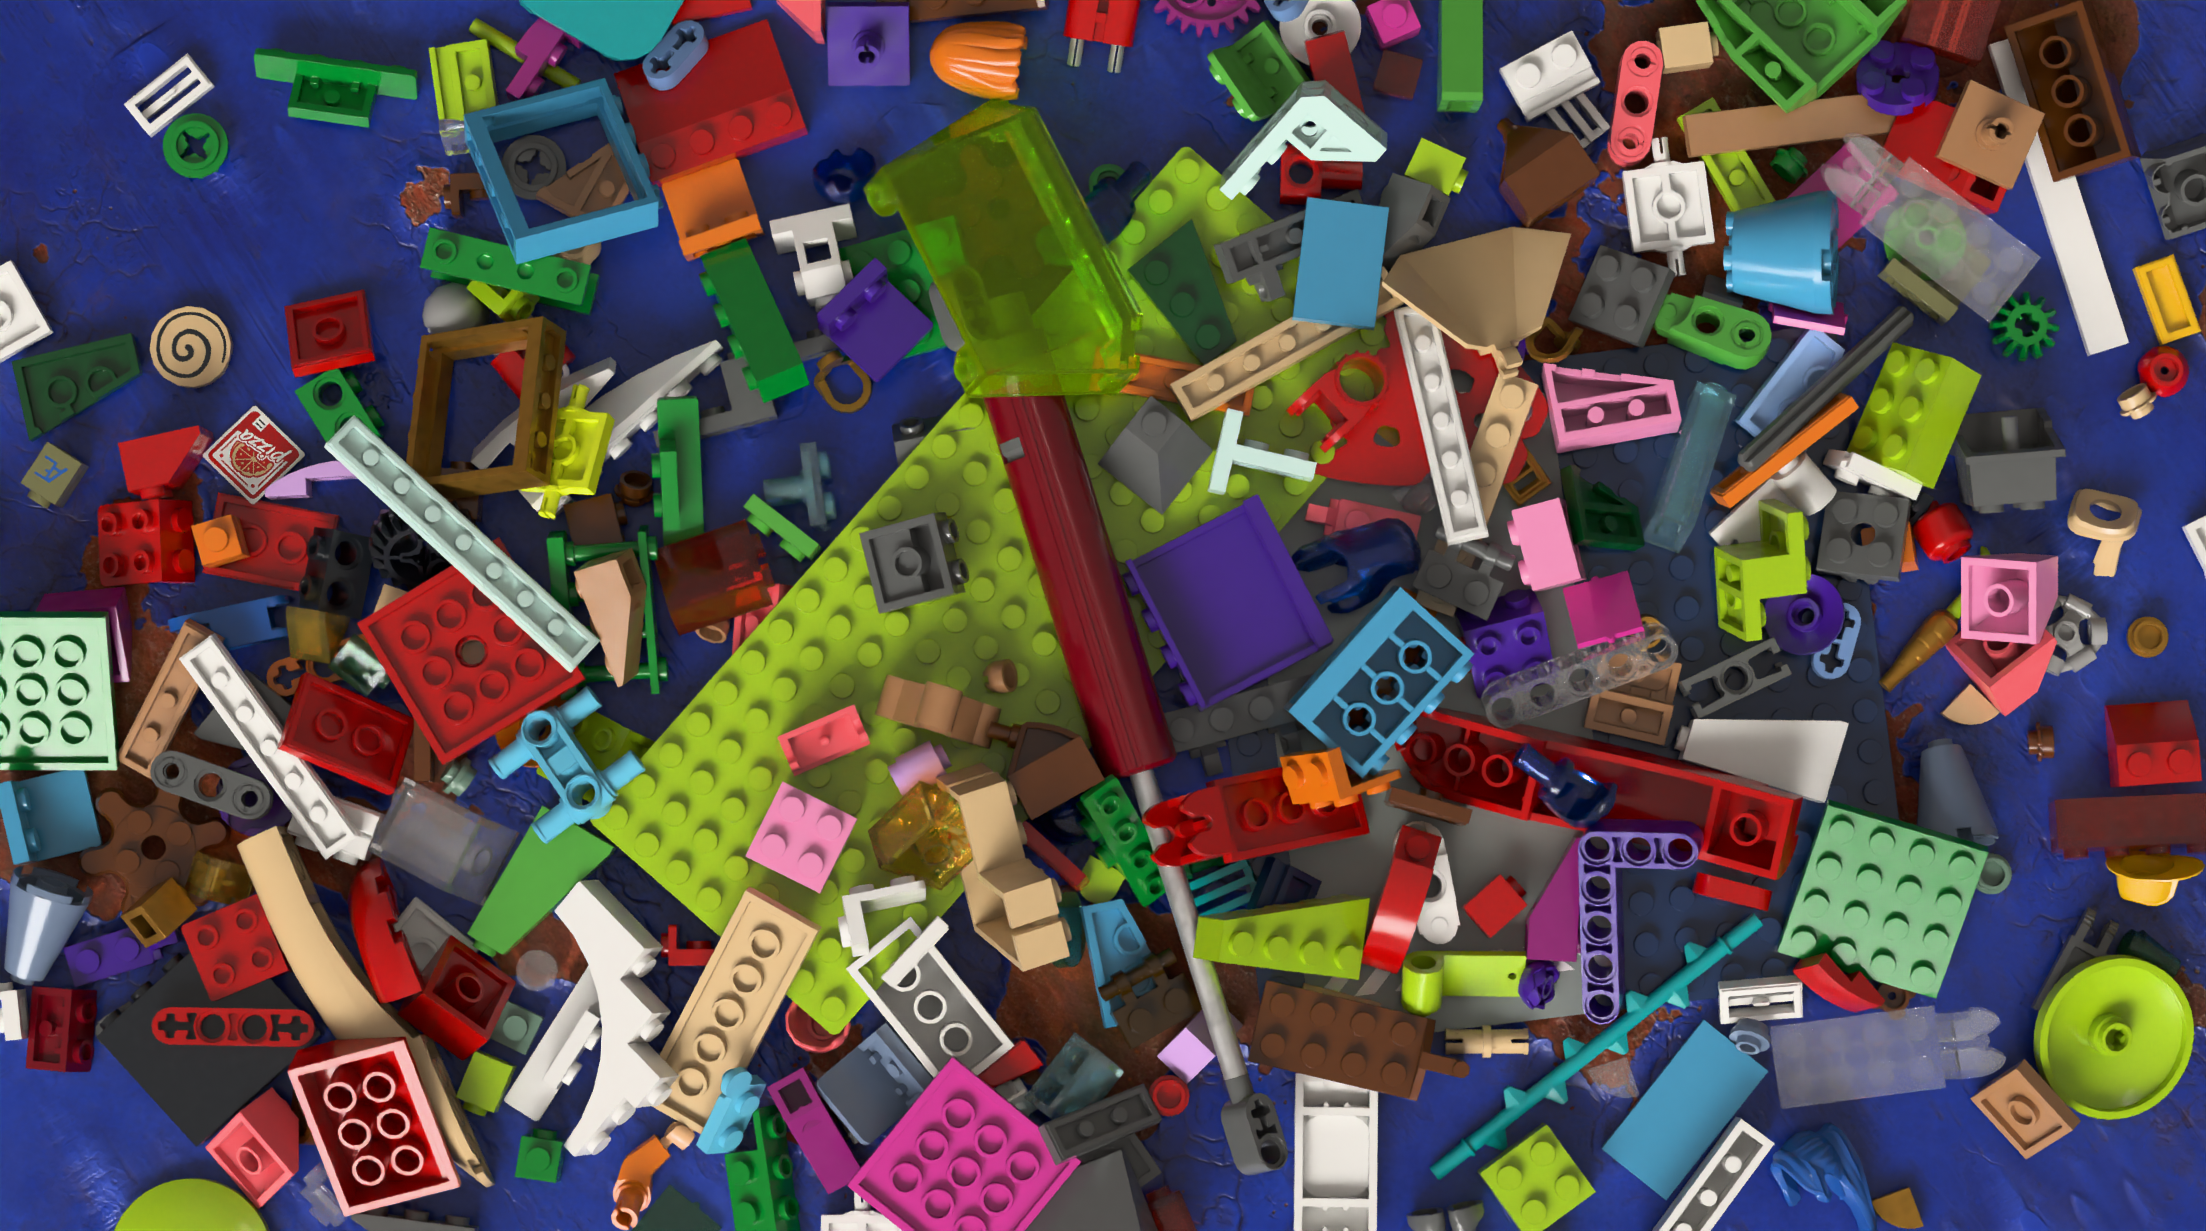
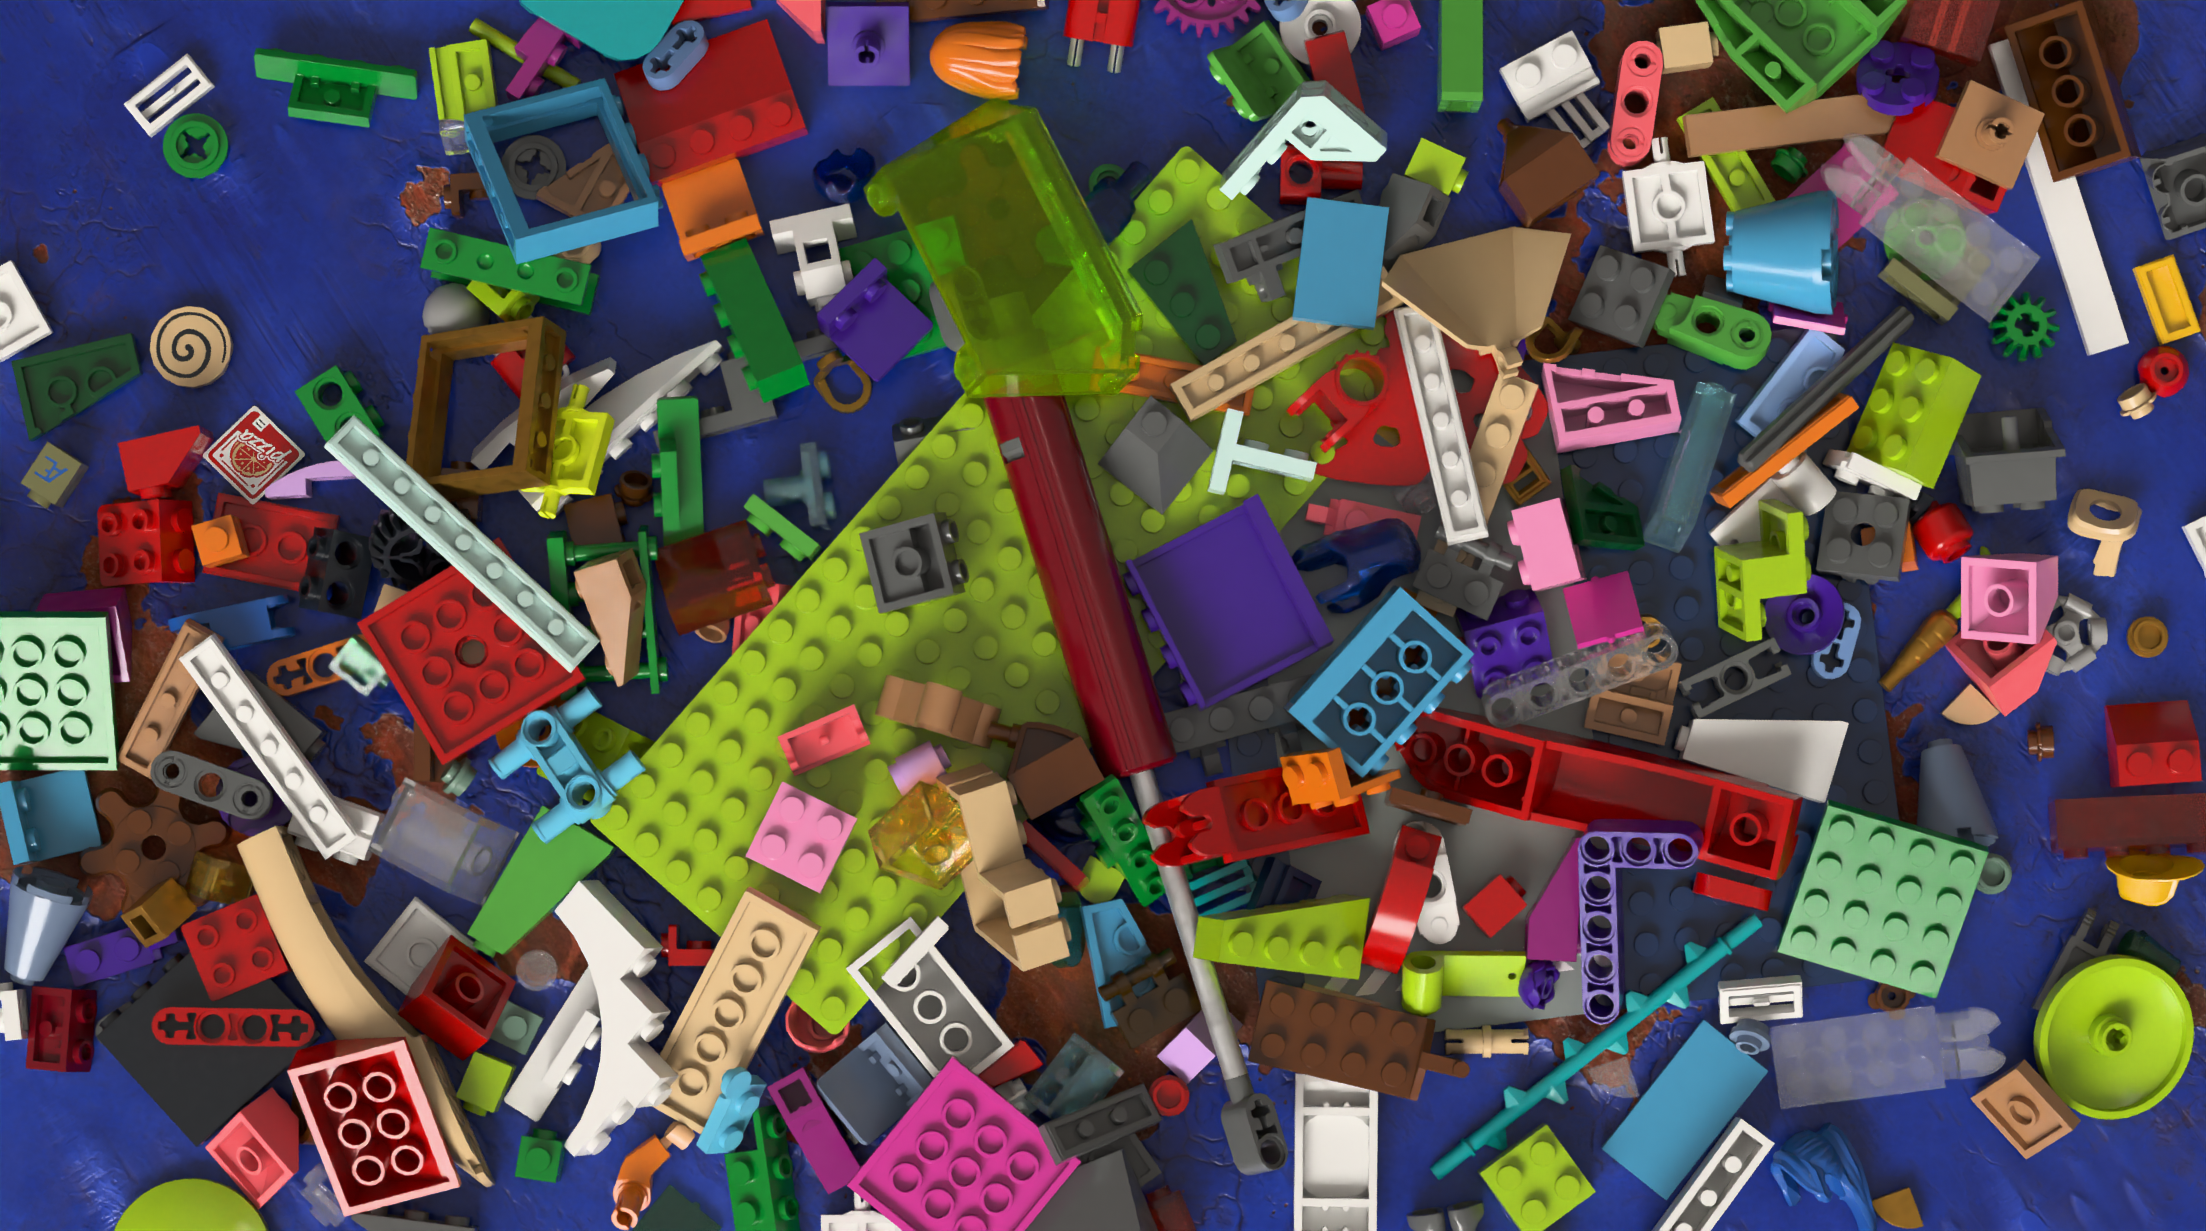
(314, 633): clear yellow slope -> none
(329, 333): red tile -> none
(347, 733): red tile -> none
(382, 949): red brick -> none
(866, 899): white bracket -> none
(1001, 676): medium nougat hinge -> none
(1397, 75): clear red plate -> none
(1567, 791): clear blue piece -> none
(1827, 980): red slope -> none

